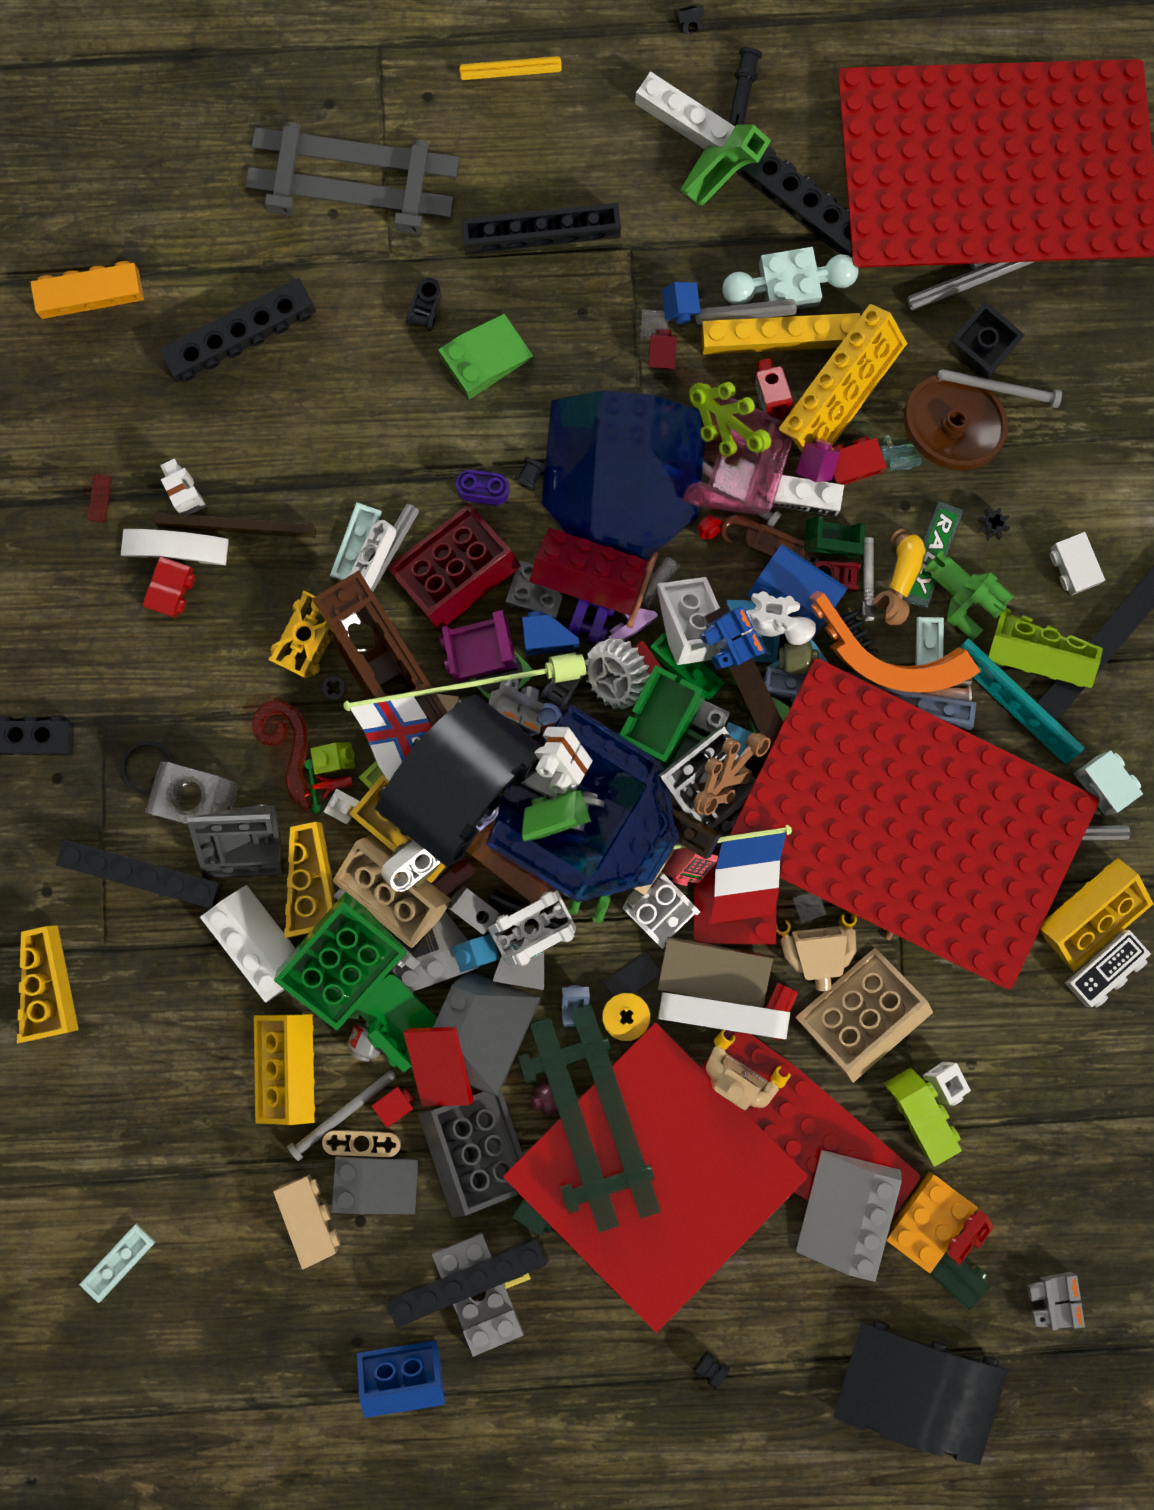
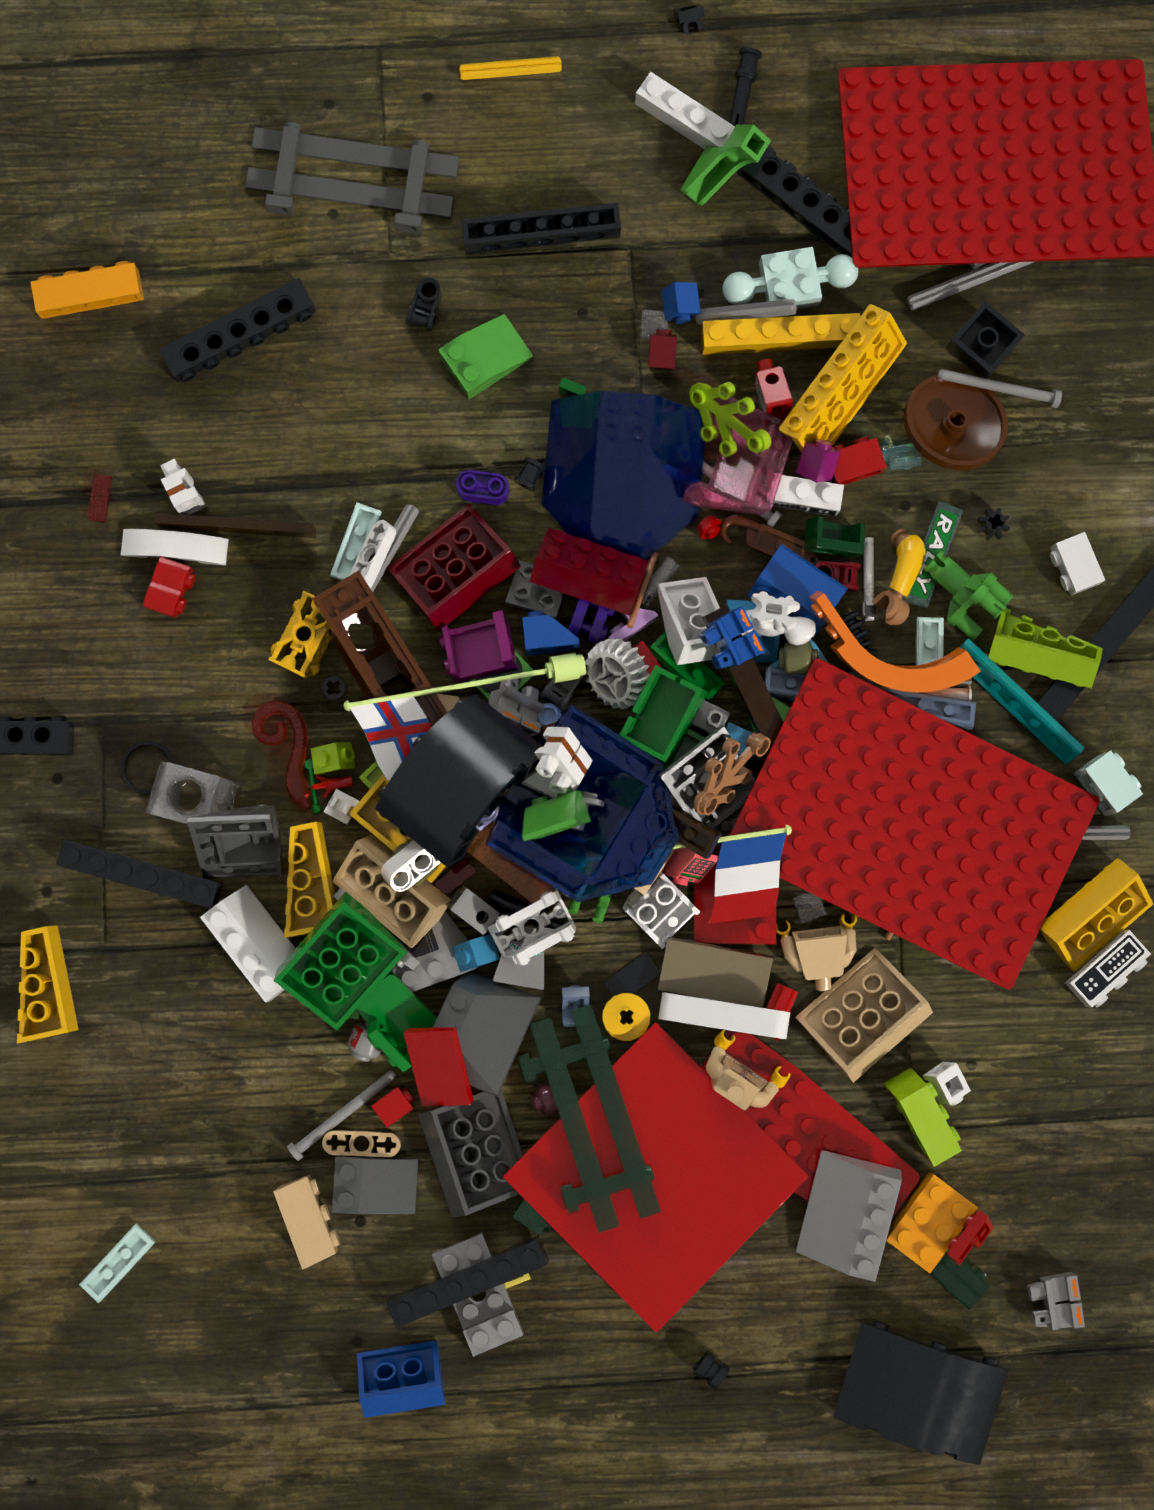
(284, 1069): yellow slope -> none
(571, 388): none -> green tile

